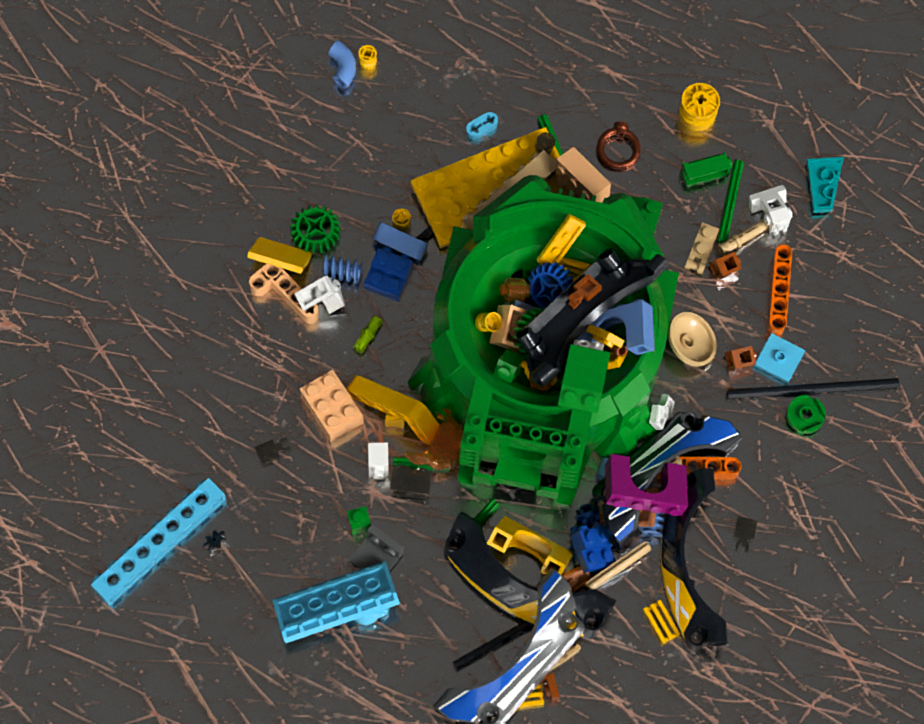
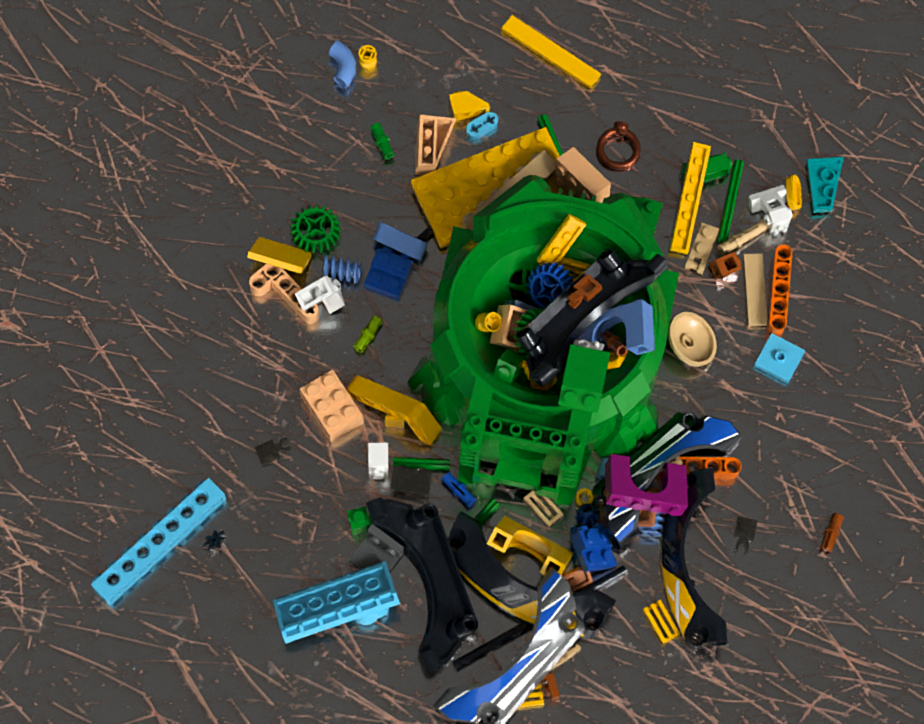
(382, 141): none -> green pin
(400, 216): yellow wheel -> none
(431, 139): none -> light nougat wedge
(445, 447): clear orange torso -> none
(445, 591): none -> black panel
(467, 106): none -> yellow slope
(468, 498): none -> blue pin
(515, 289): clear orange head -> none
(545, 139): clear smoke wheel -> none
(551, 52): none -> yellow tile
(559, 514): none -> tan tile
(579, 501): none -> yellow bush
(604, 336): yellow plate -> none
(618, 566): tan axle -> none
(661, 412): white tile -> none
(689, 198): none -> yellow tile
(695, 115): yellow wheel -> none
(733, 358): dark orange brick -> none
(755, 290): none -> tan tile
(793, 192): none -> yellow tile
(809, 404): green plate -> none
(813, 388): black piece -> none
(832, 532): none -> dark orange axle

